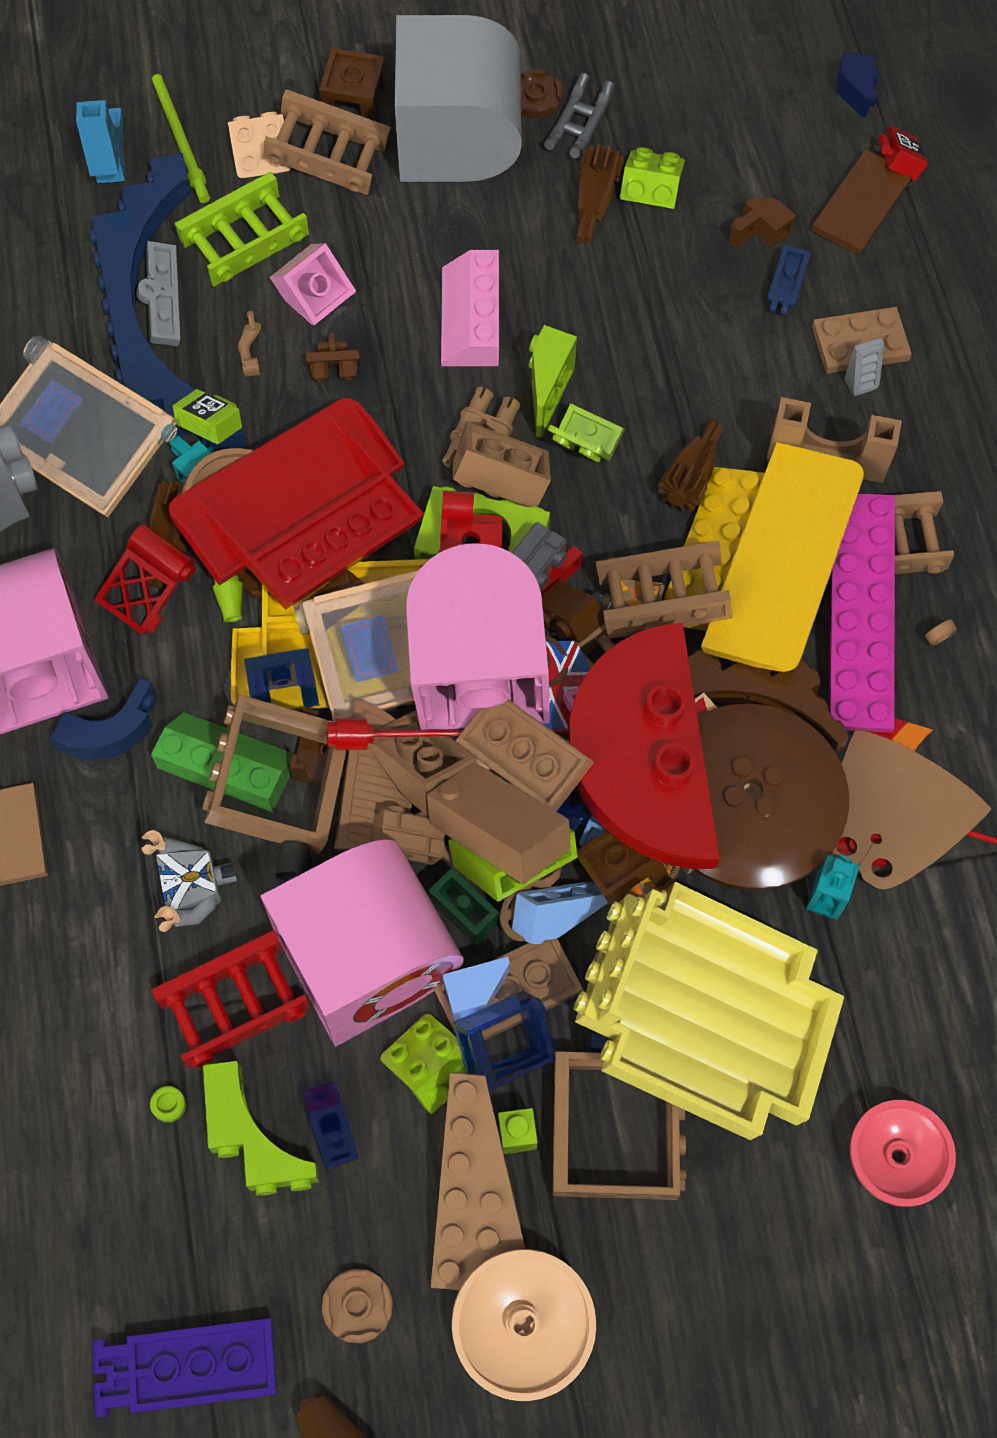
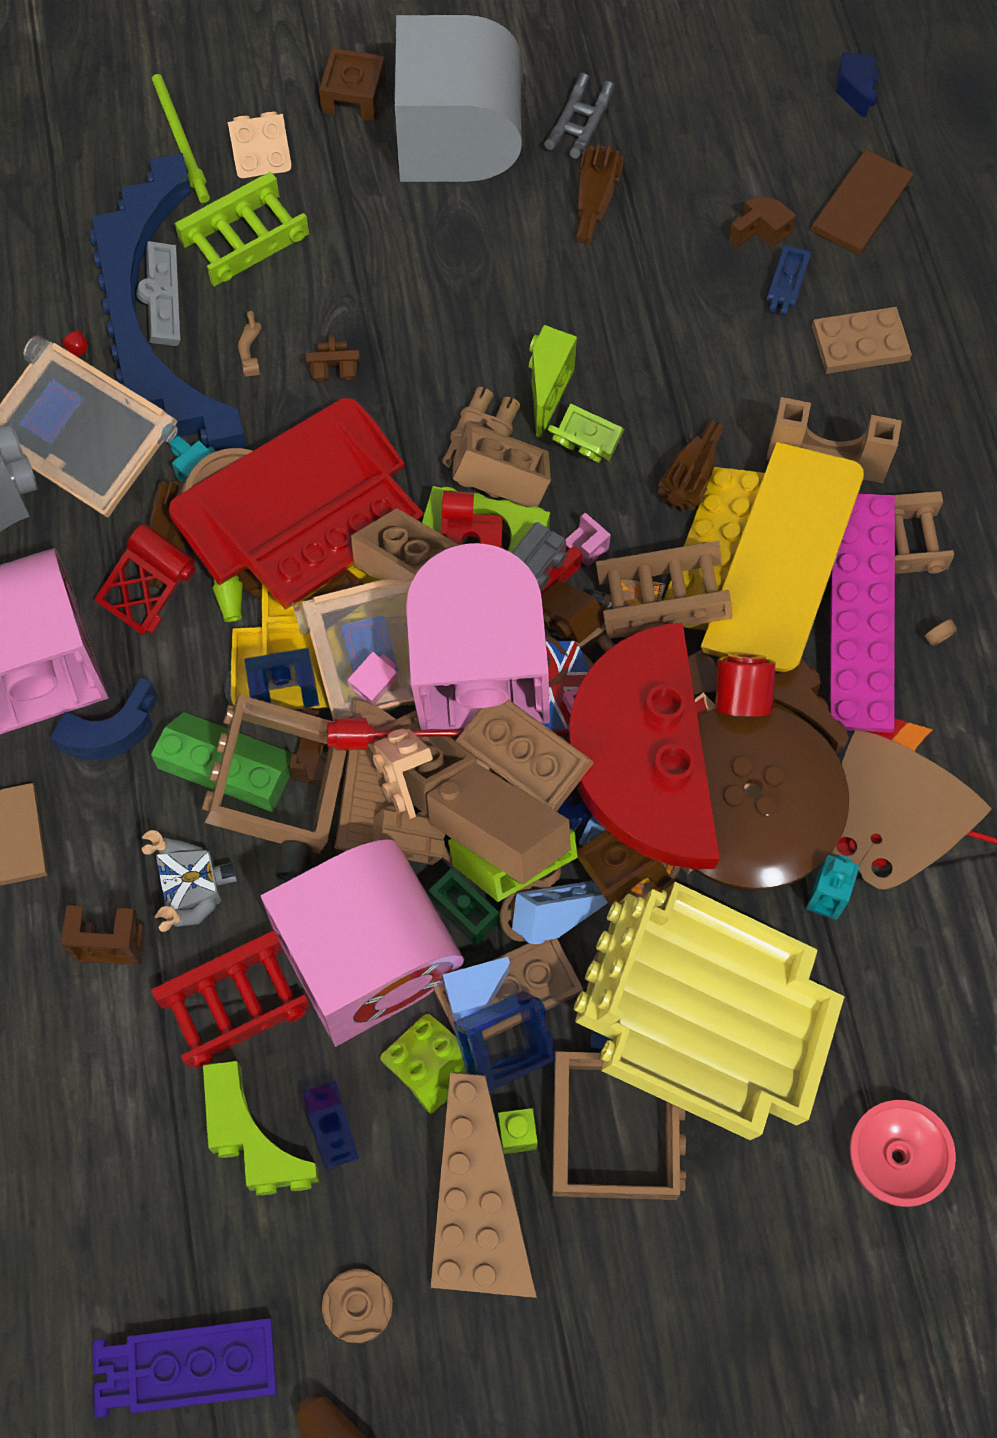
(75, 343): none -> red hinge
(87, 946): none -> reddish brown panel
(102, 140): dark azure arch -> none
(168, 1104): lime tile -> none
(207, 416): lime piece -> none
(313, 283): bright pink slope -> none
(332, 120): medium nougat fence -> none
(373, 678): none -> bright pink brick
(395, 755): none -> light nougat bracket
(396, 546): none -> medium nougat slope
(471, 310): bright pink slope -> none
(523, 1324): light nougat dish -> none
(539, 94): reddish brown tile -> none
(589, 539): none -> bright pink panel
(652, 178): lime bracket -> none
(745, 685): none -> red piece
(865, 367): light grey slope -> none
(902, 152): red piece -> none

